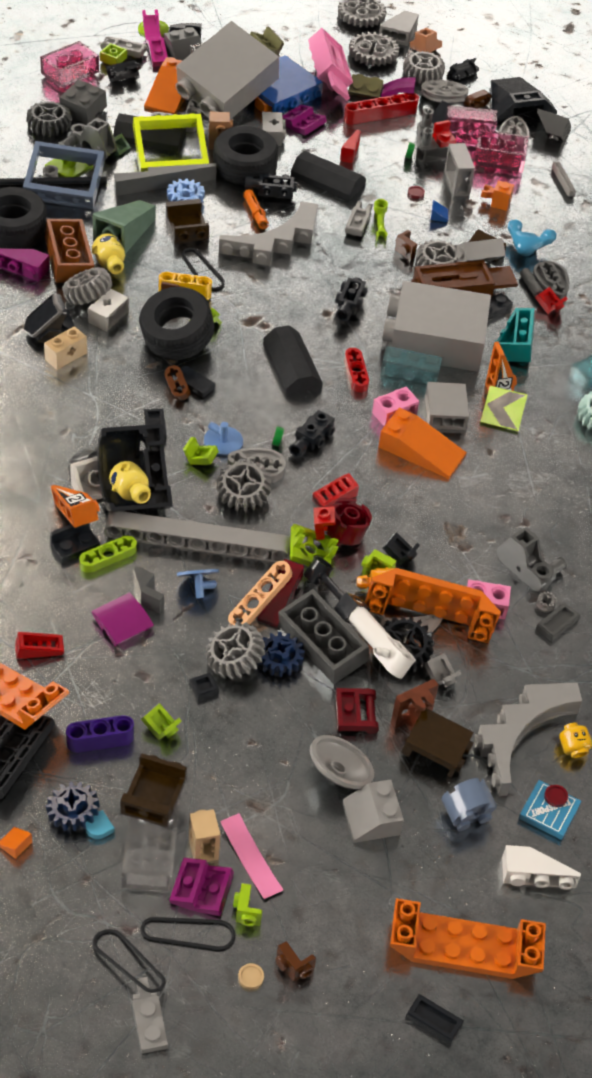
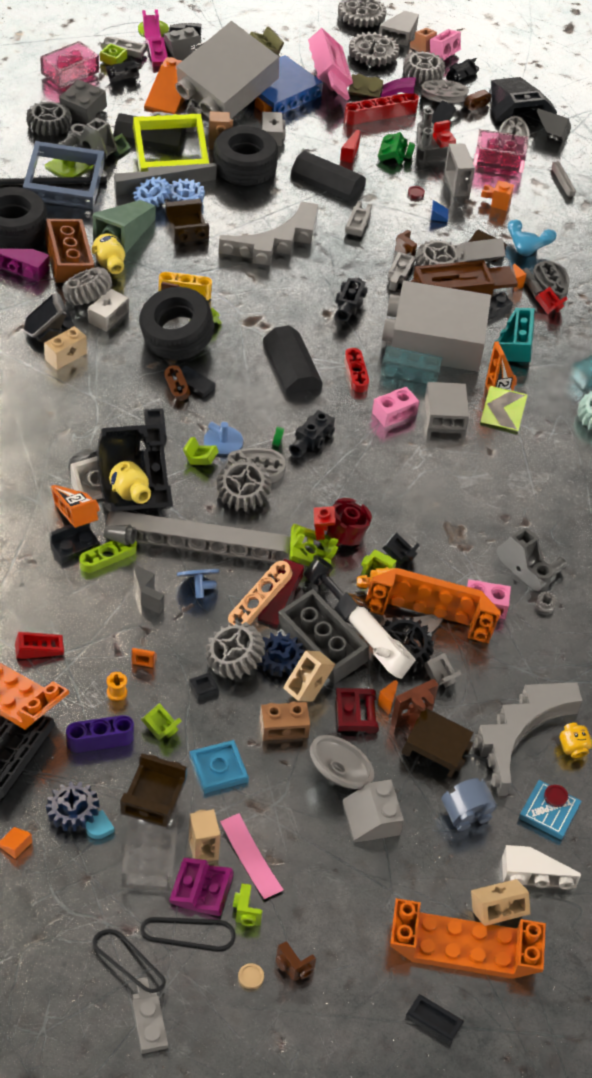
(50, 171): light grey bush -> none
(116, 686): none -> light orange bush
(121, 533): none -> dark grey cone
(122, 619): magenta slope -> none
(143, 657): none -> orange slope
(153, 191): none -> light blue gear
(193, 249): black piece -> none
(219, 766): none -> dark azure tile
(258, 213): orange pin -> none
(274, 187): black brick -> none
(284, 721): none -> medium nougat brick
(303, 119): magenta slope -> none
(309, 676): none -> tan brick
(345, 483): red slope -> none
(380, 209): lime brick -> none
(387, 697): none -> orange slope
(393, 146): none -> green bracket
(400, 269): none -> light grey hinge
(420, 443): orange slope -> none
(446, 43): none -> bright pink brick
(468, 121): clear pink brick -> none
(500, 902): none -> tan brick
(520, 276): none -> orange slope
(558, 622): dark grey tile -> none

